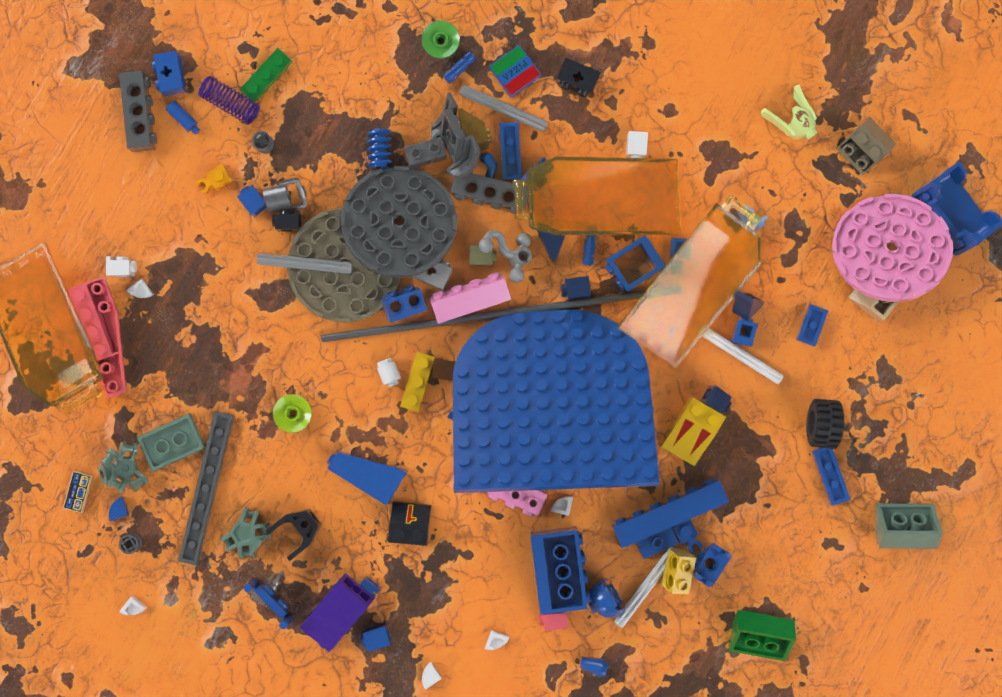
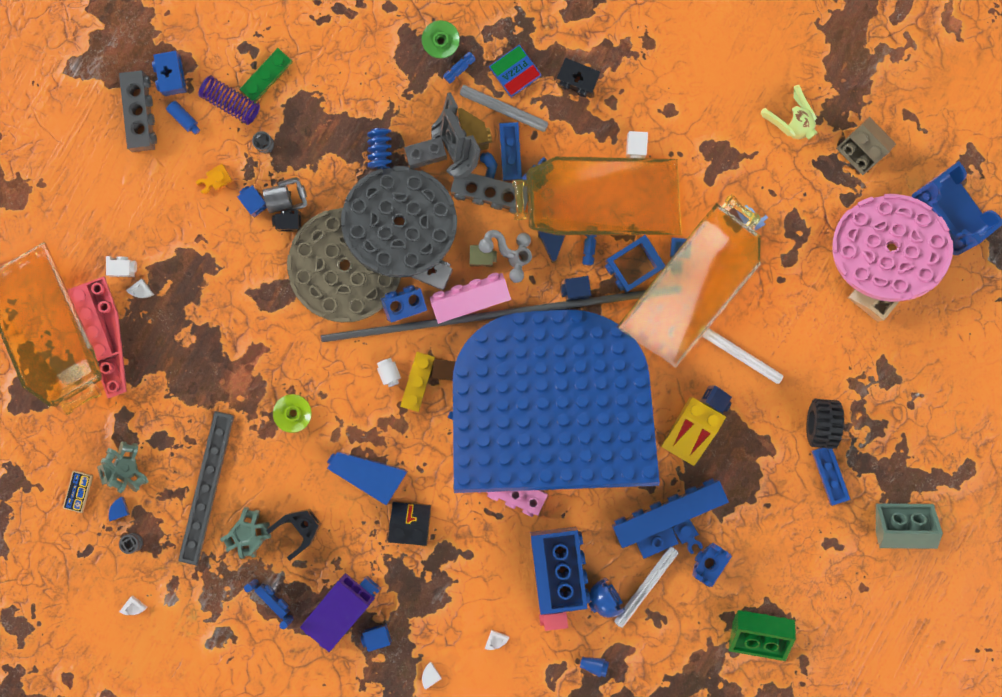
(171, 442): sand green tile -> none
(304, 263): light grey axle -> none
(562, 505): white tile -> none
(678, 571): yellow brick -> none
(746, 305): dark blue slope -> none
(748, 338): blue brick -> none
(812, 325): blue plate -> none

